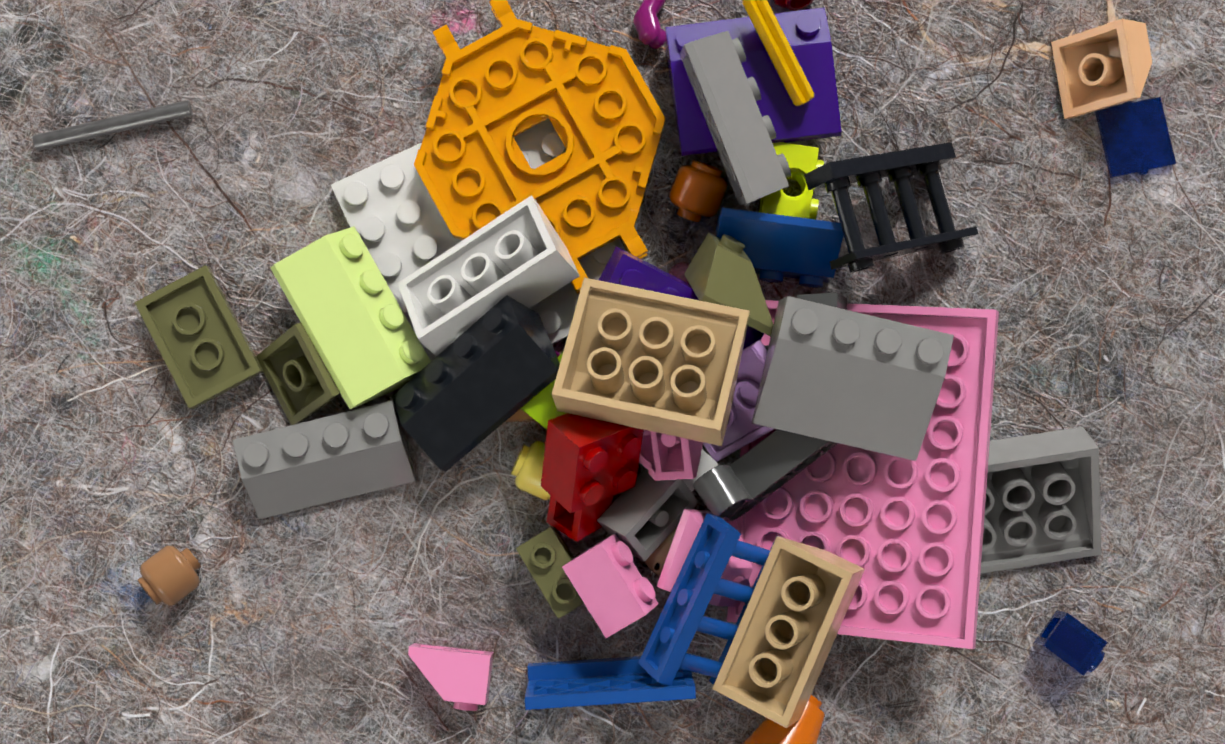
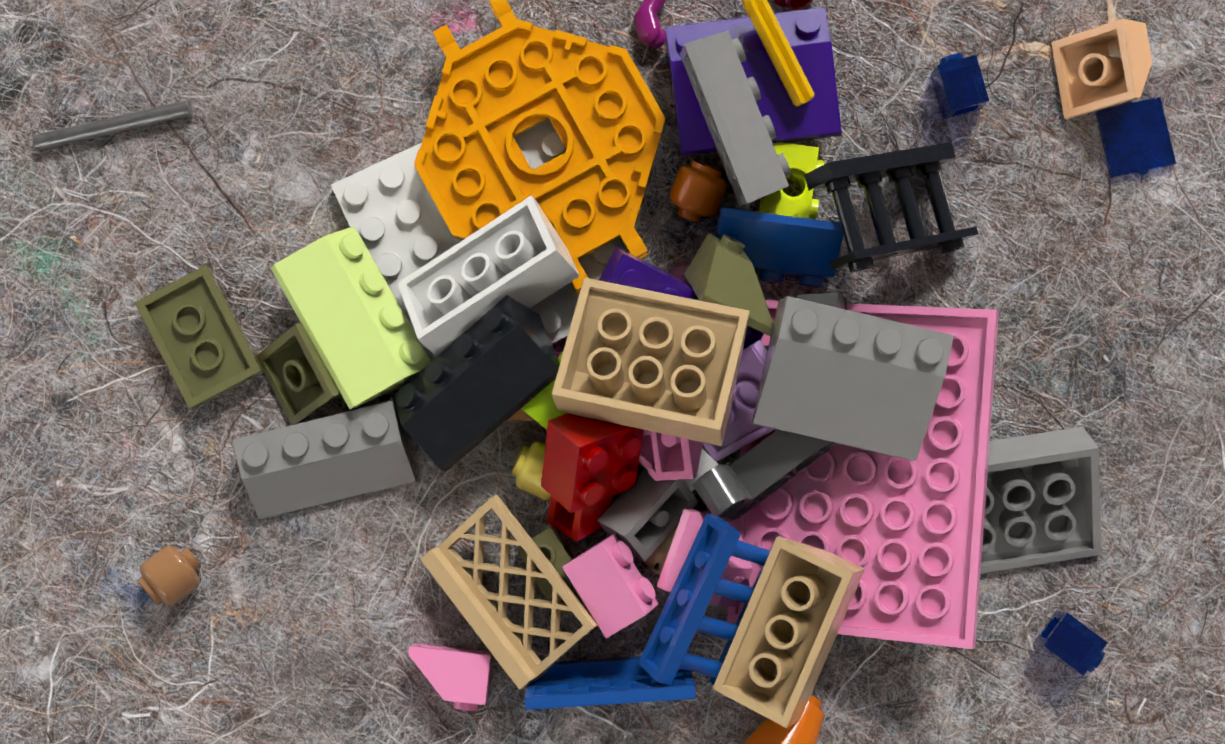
(489, 618): none -> tan fence
(959, 85): none -> clear blue brick

